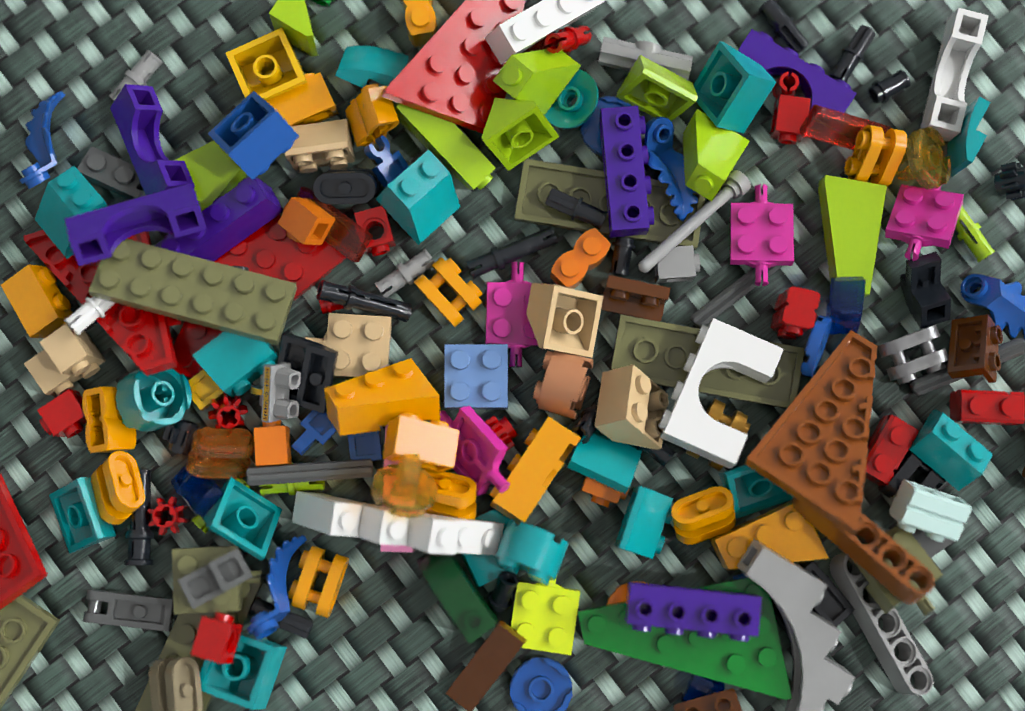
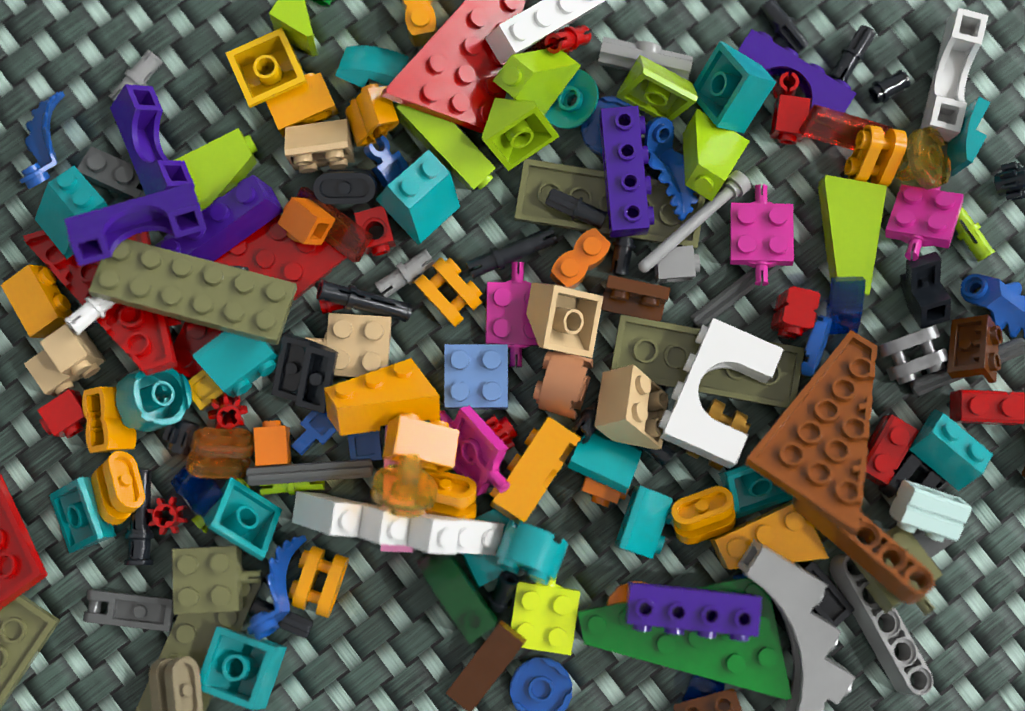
(215, 578): dark grey slope -> none
(217, 638): red brick -> none
(254, 135): blue brick -> none
(274, 392): light grey hips -> none

